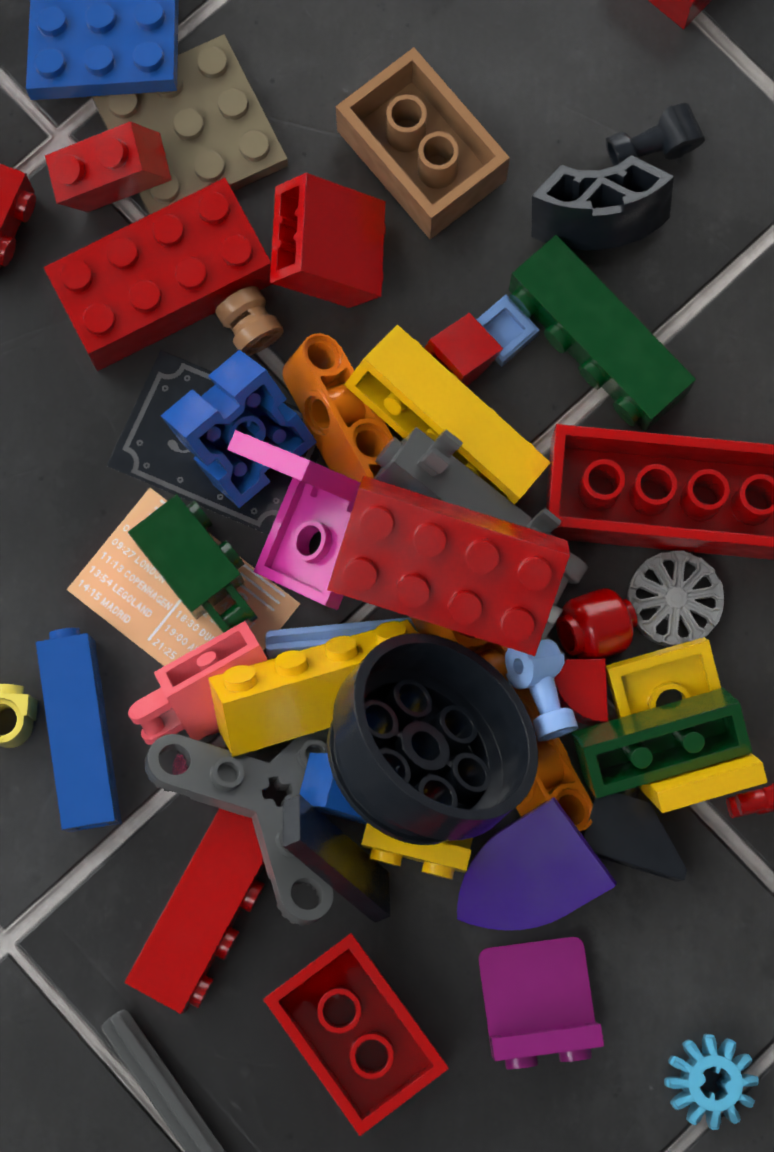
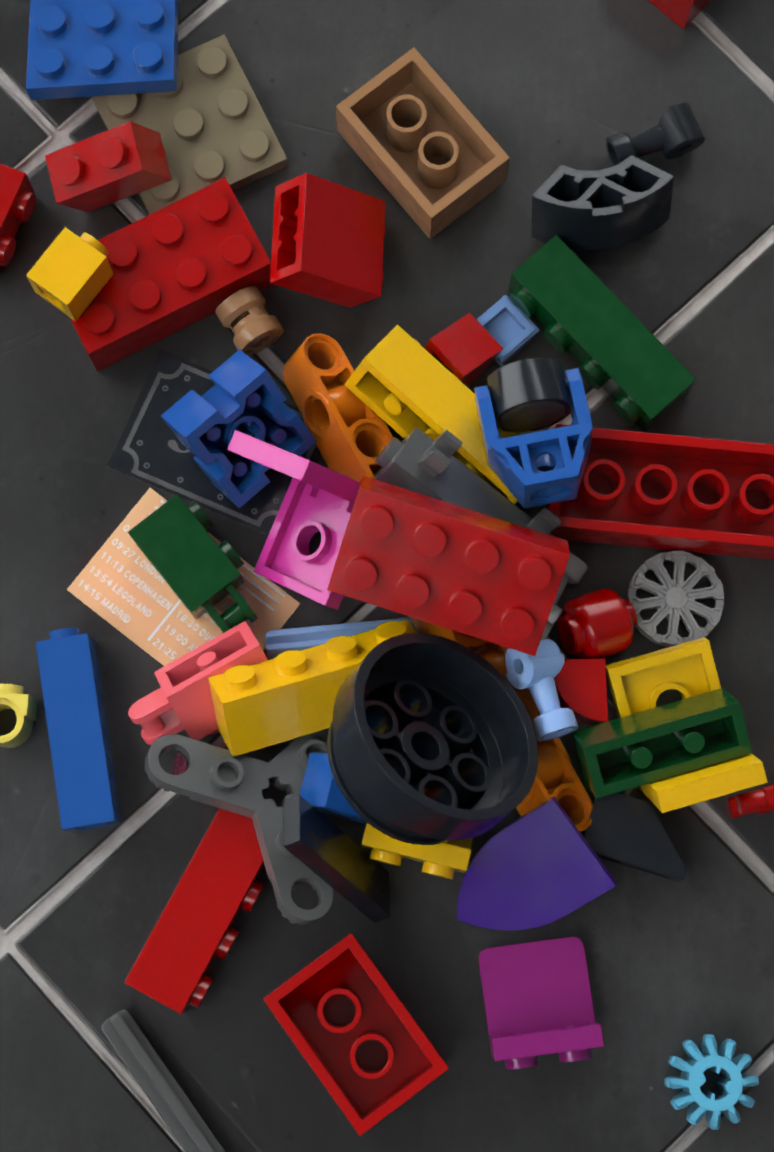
(71, 272): none -> yellow brick
(526, 398): none -> blue piece

